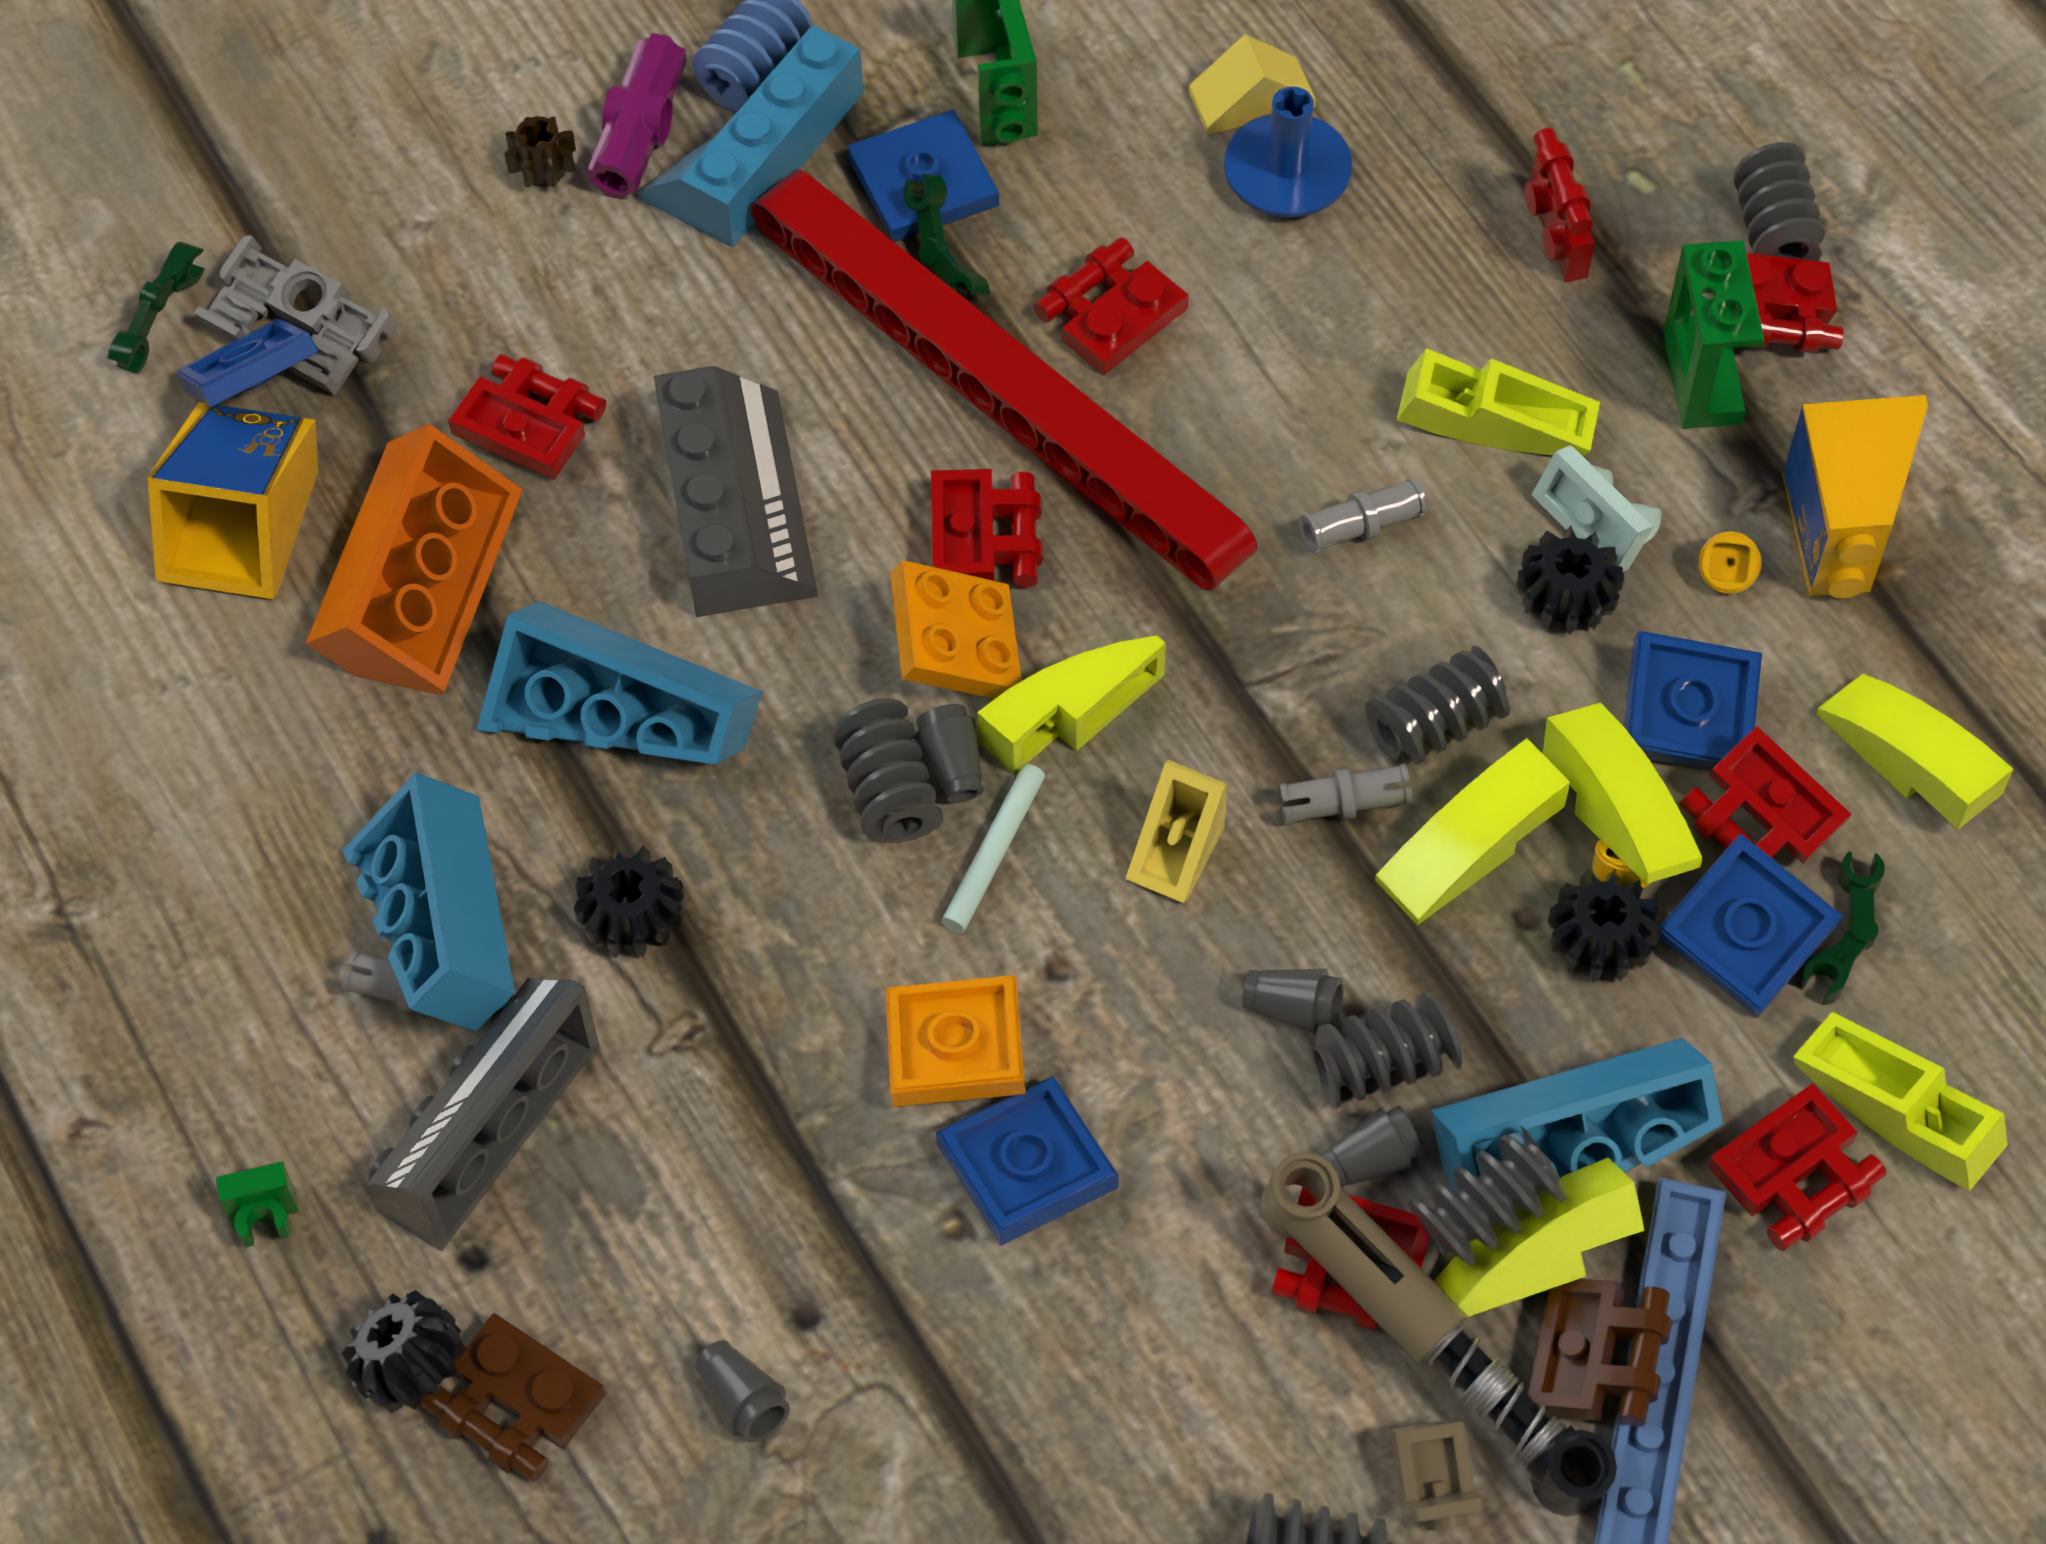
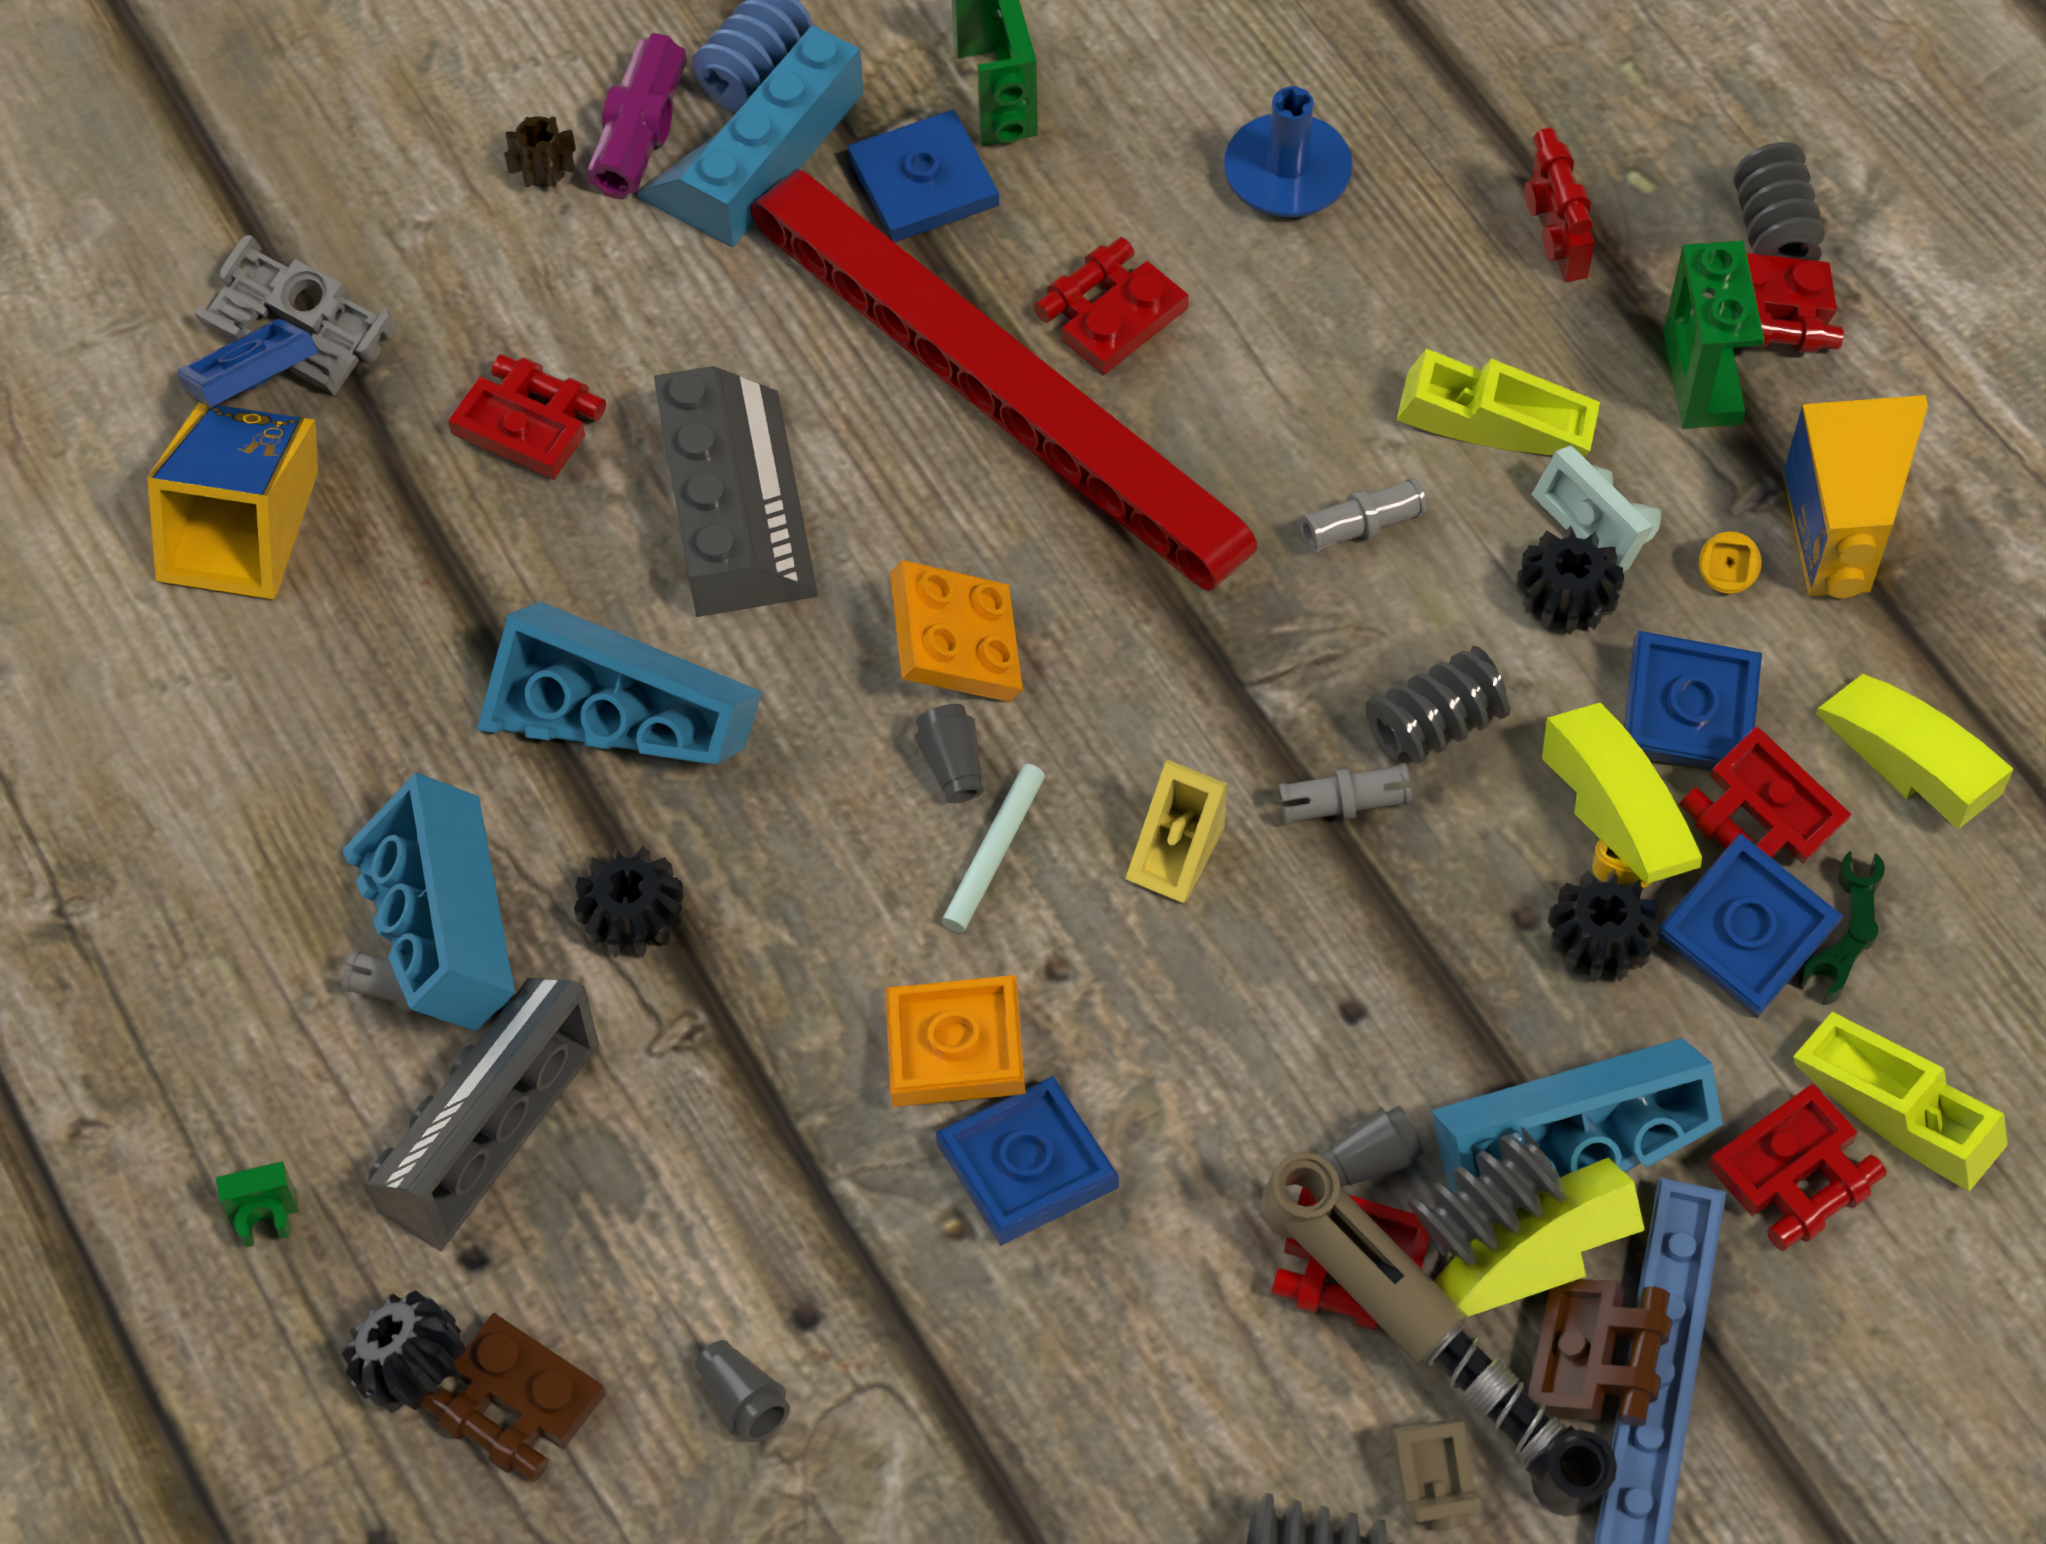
(177, 273): dark green piece -> none
(415, 563): orange slope -> none
(886, 772): dark grey piece -> none
(927, 199): dark green piece -> none
(963, 524): red plate -> none
(1069, 700): neon yellow slope -> none
(1243, 84): light yellow slope -> none
(1295, 996): dark grey cone -> none
(1383, 1046): dark grey piece -> none
(1474, 831): neon yellow slope -> none

